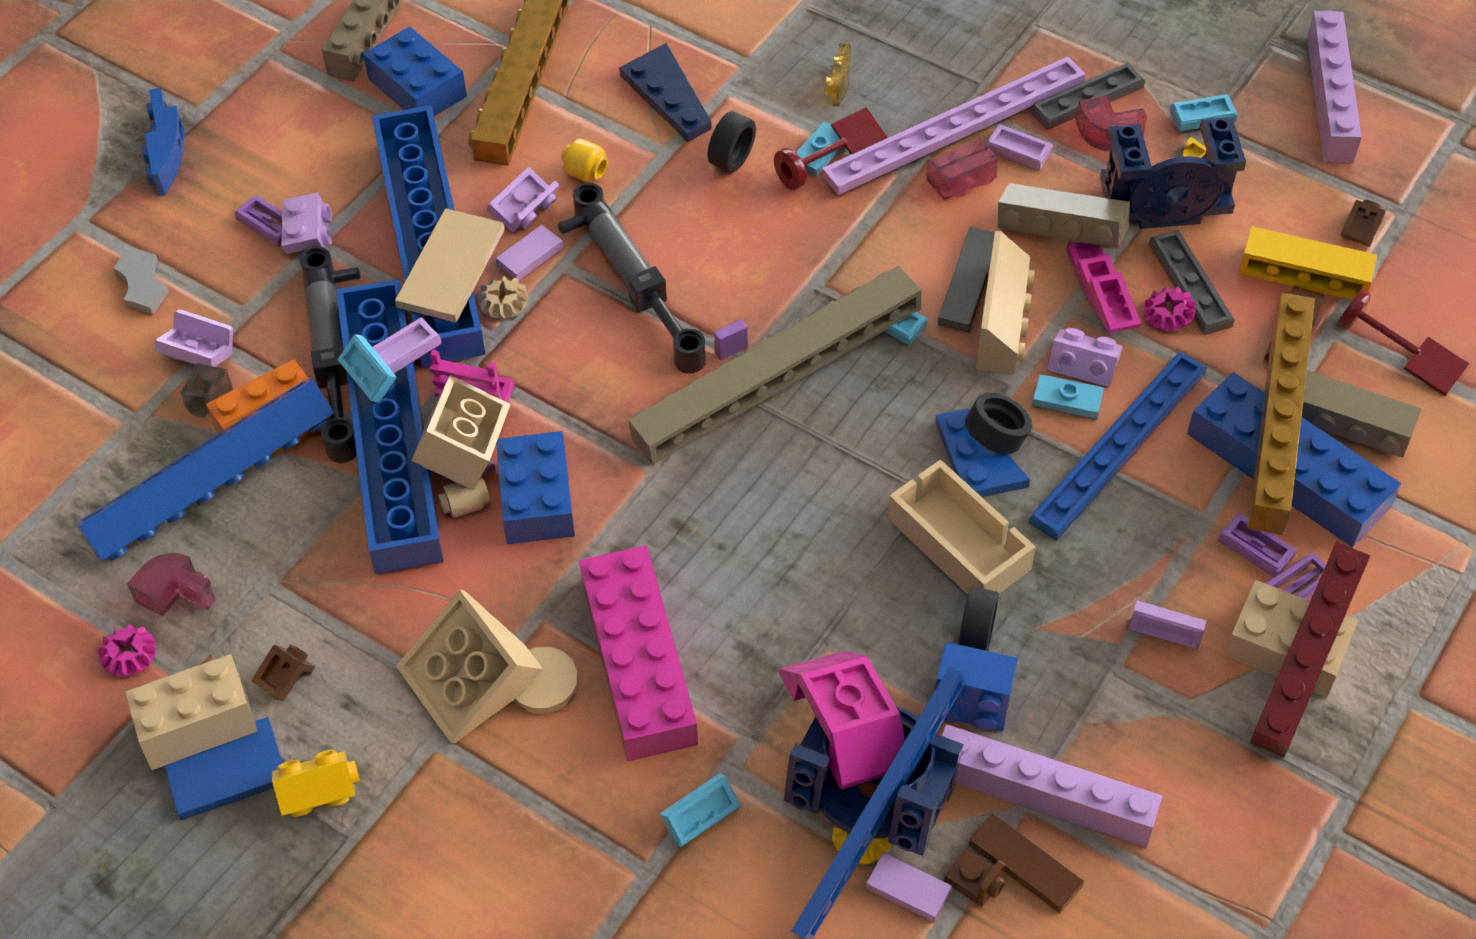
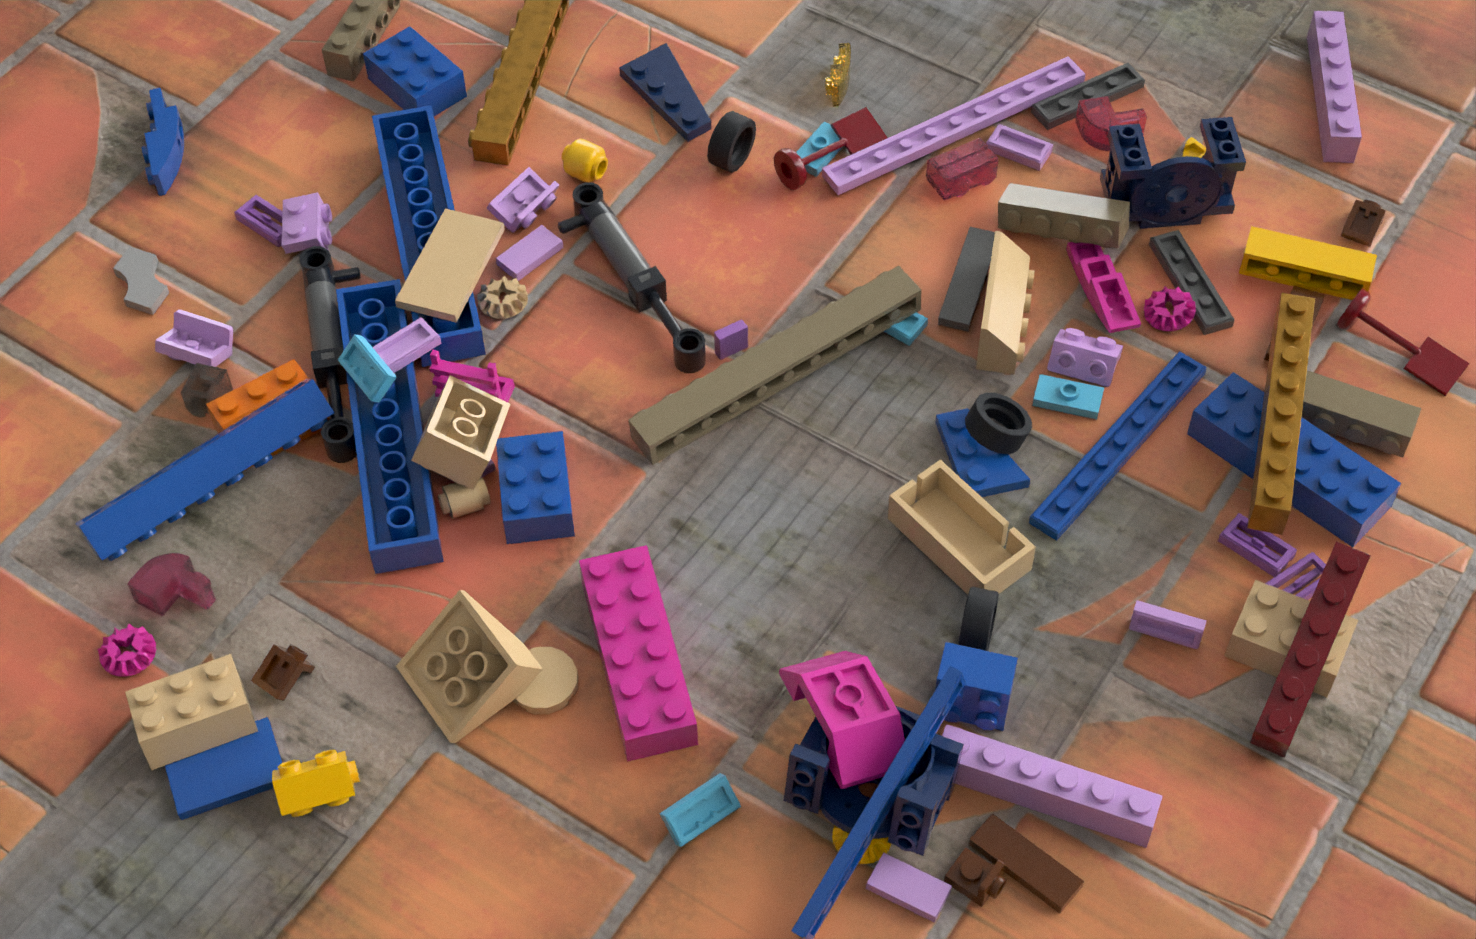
(1189, 113): medium azure plate -> none

